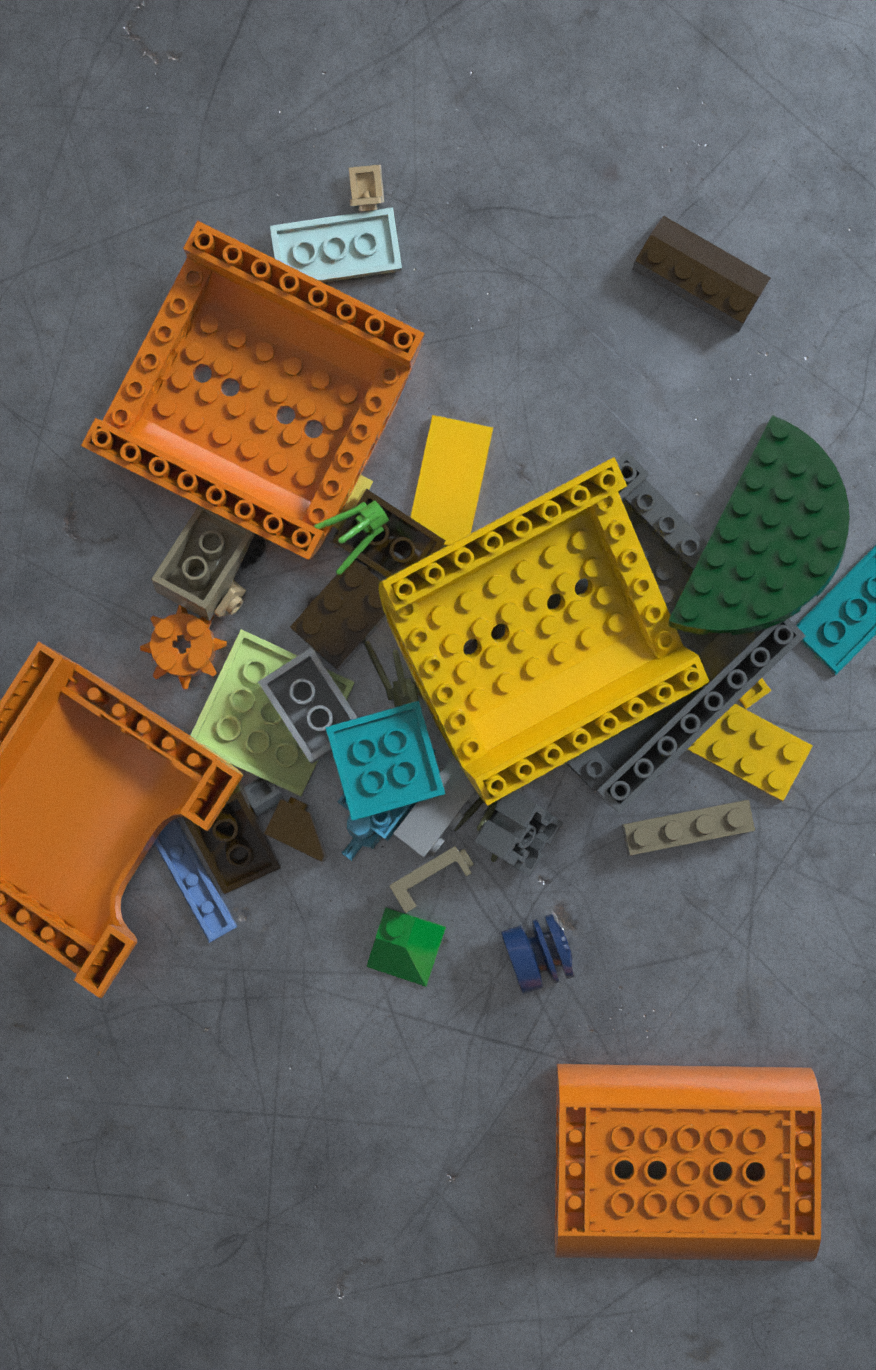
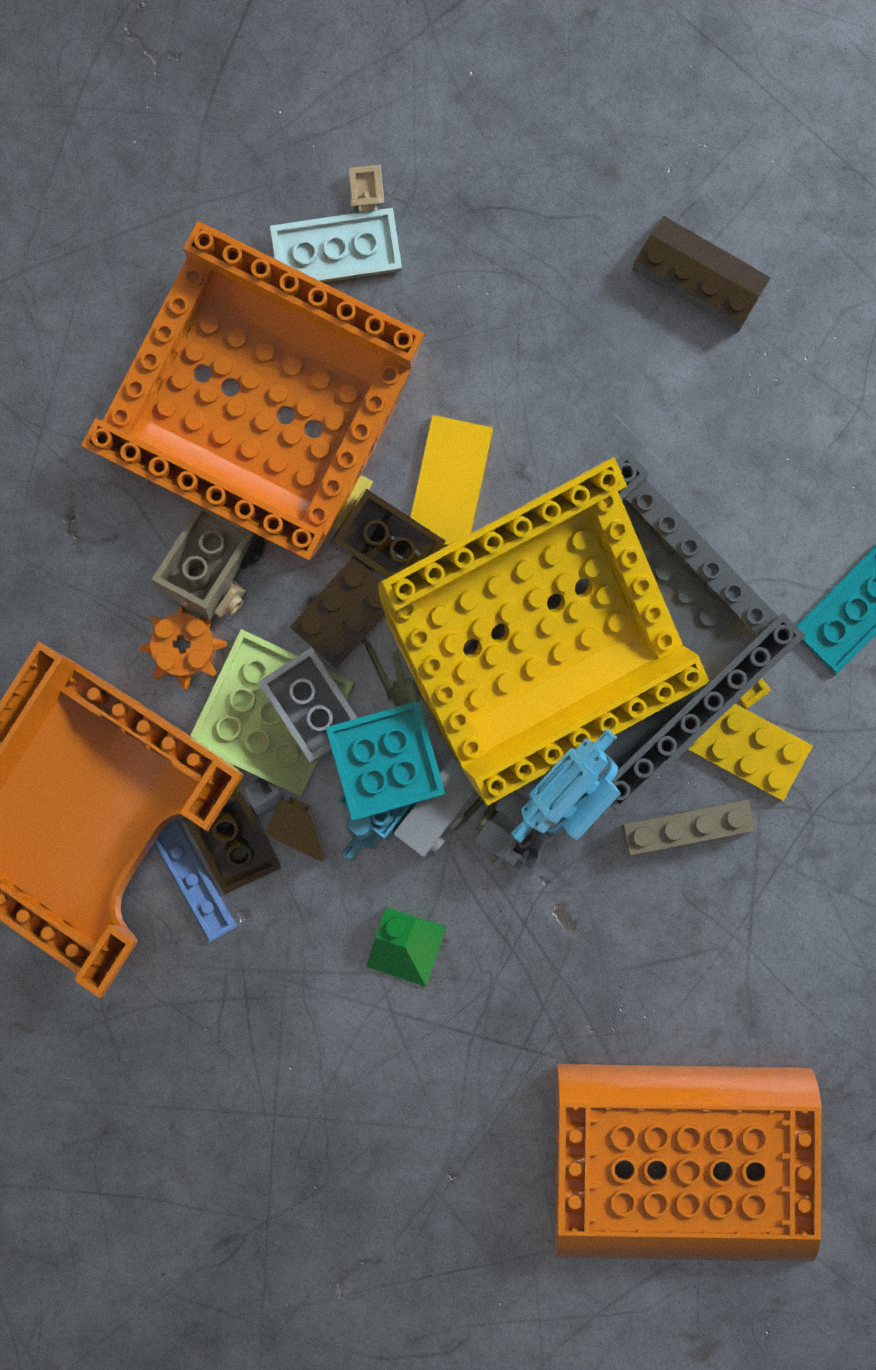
(370, 518): bright green plant -> none
(401, 886): dark tan panel -> none
(538, 953): dark blue wheel -> none
(572, 792): none -> medium azure piece
(773, 541): dark green plate -> none

